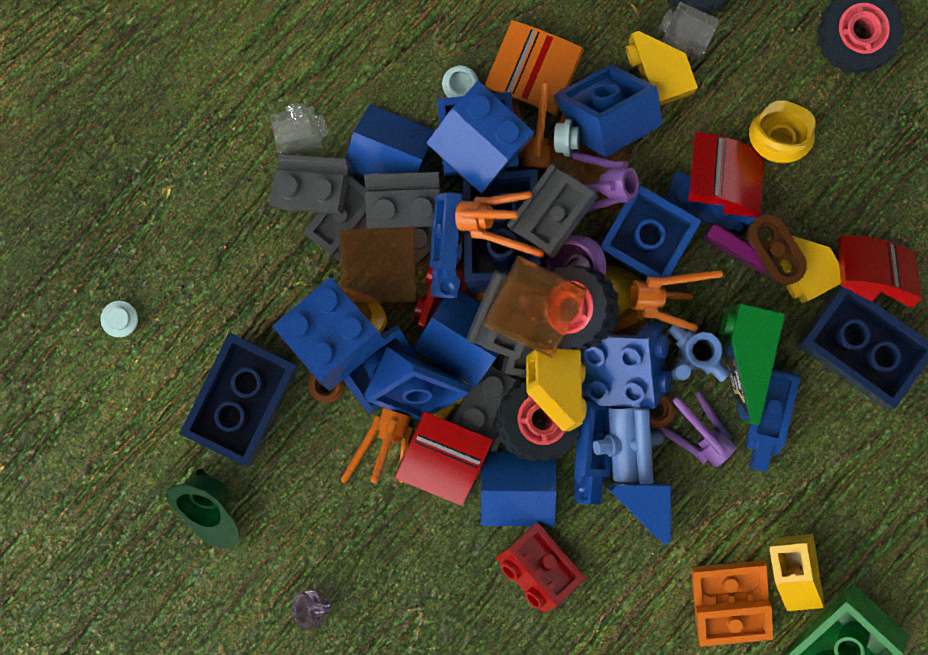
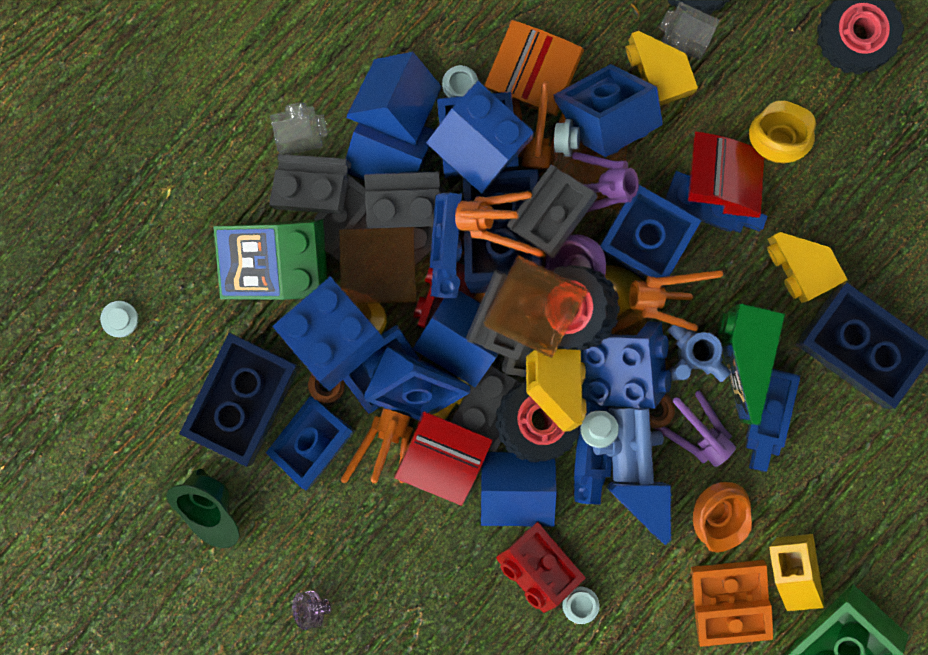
(270, 259): none -> slope
(310, 443): none -> blue slope
(396, 97): none -> blue slope
(581, 605): none -> light aqua plate
(599, 429): none -> light aqua plate
(722, 516): none -> orange hat
(734, 247): magenta tile -> none
(779, 248): reddish brown plate -> none
(877, 267): red slope -> none

